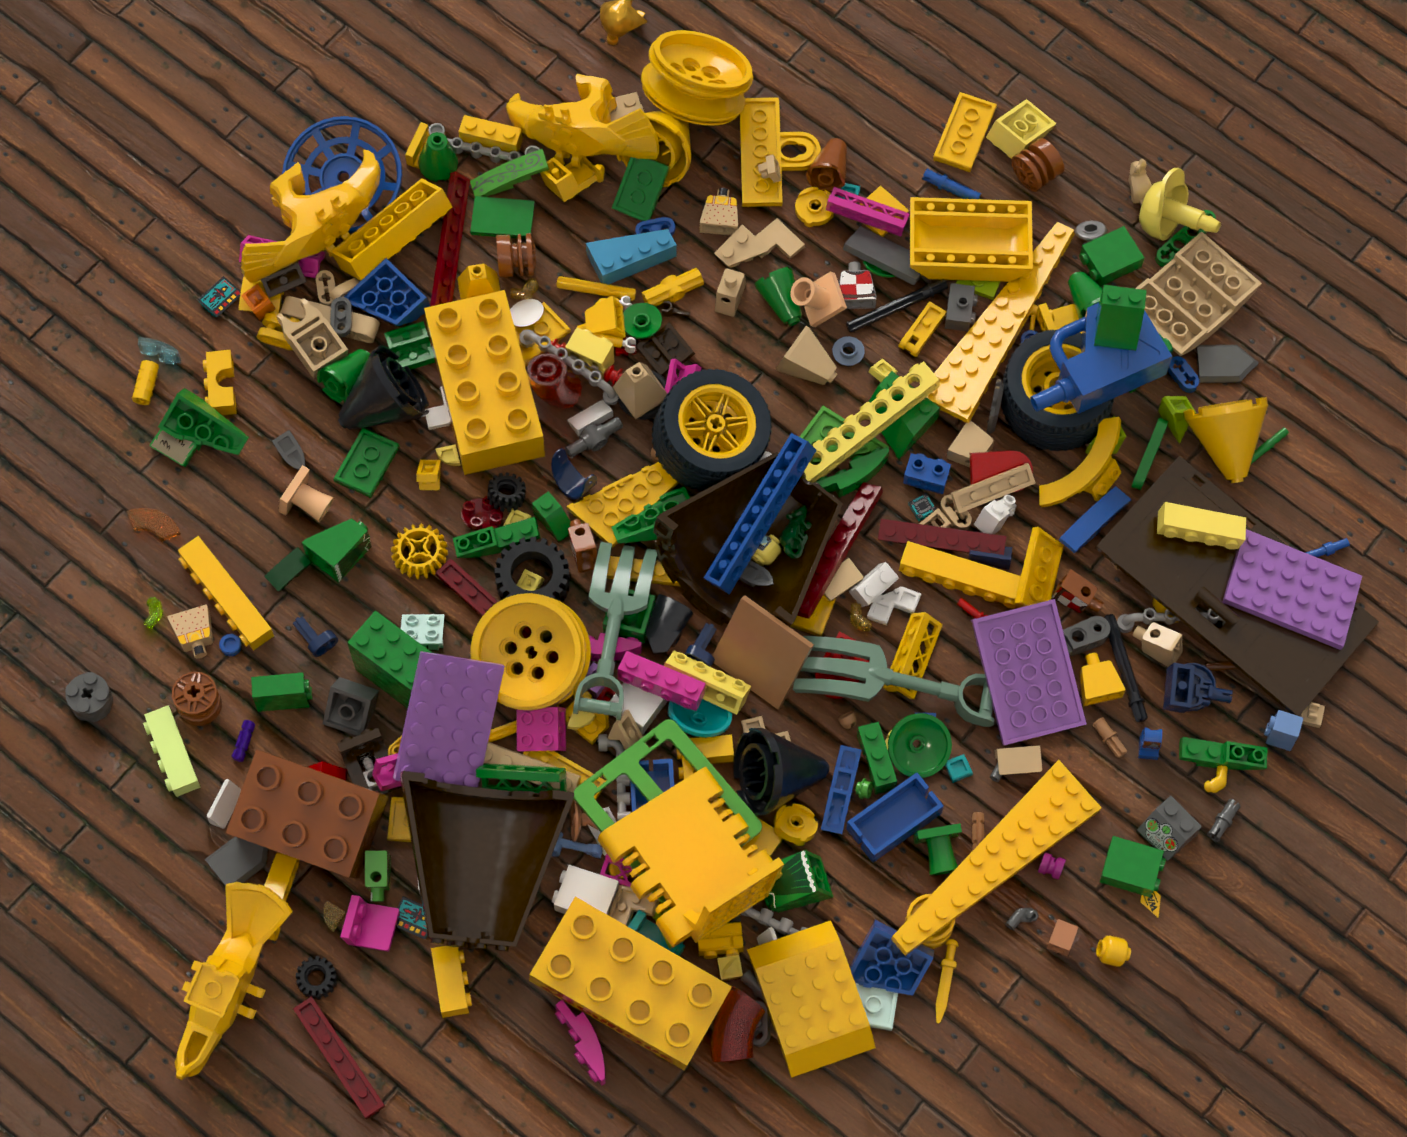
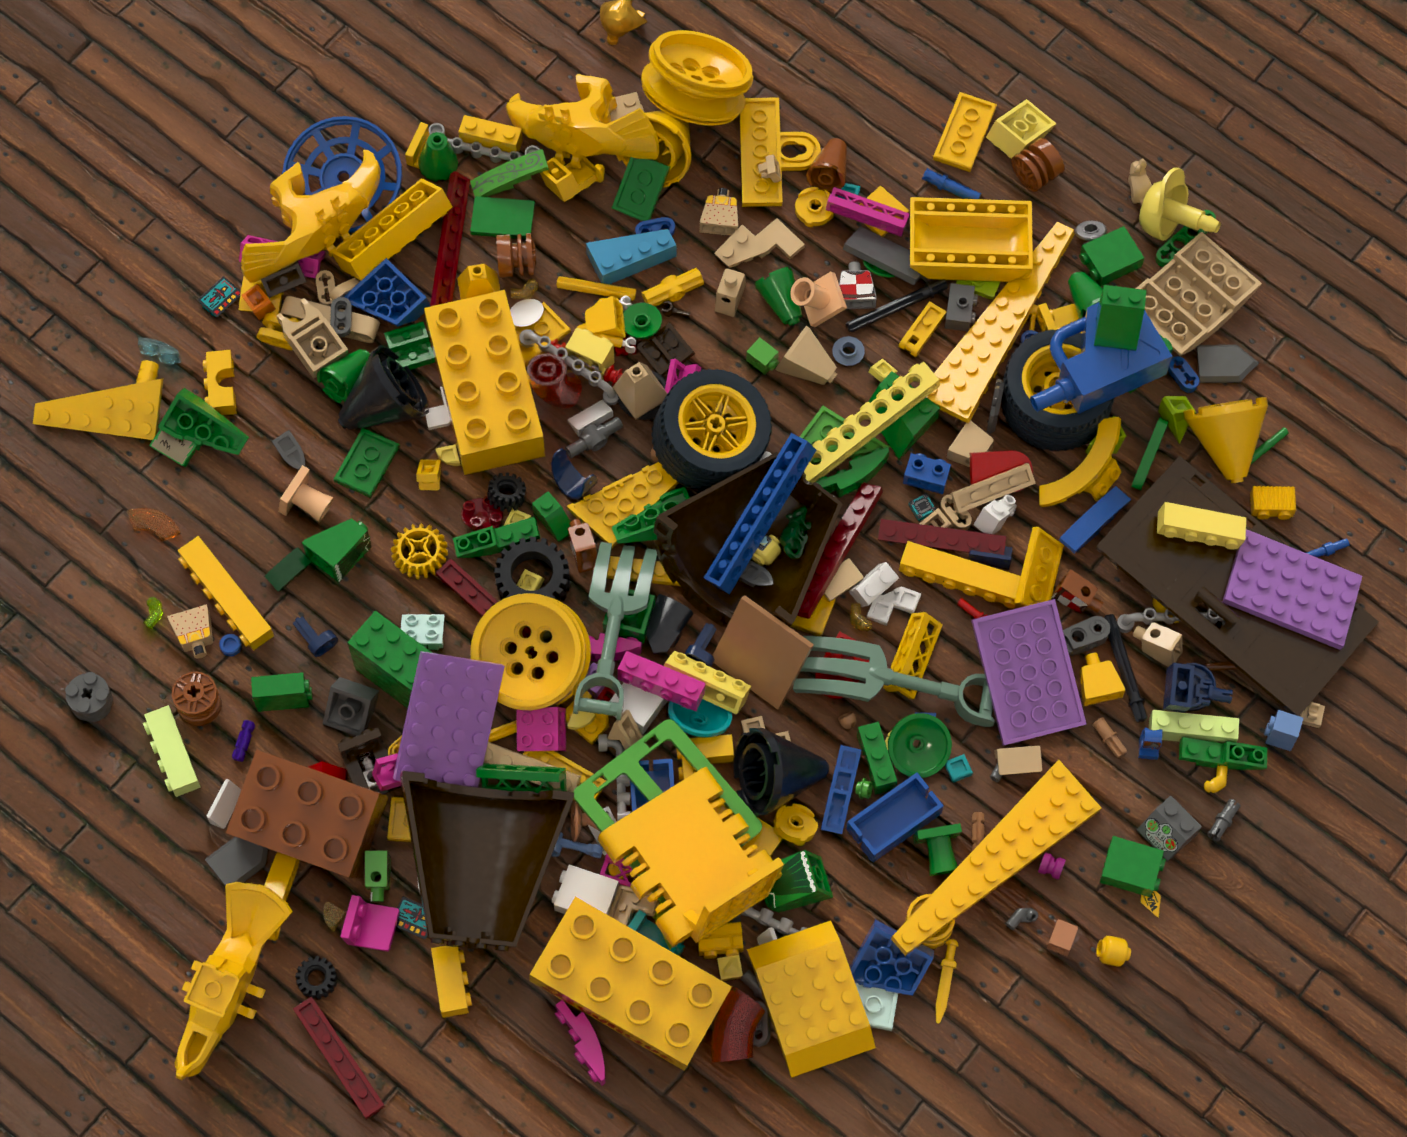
(115, 411): none -> yellow wing
(762, 356): none -> bright green brick
(1196, 726): none -> yellowish green brick
(1273, 502): none -> yellow brick

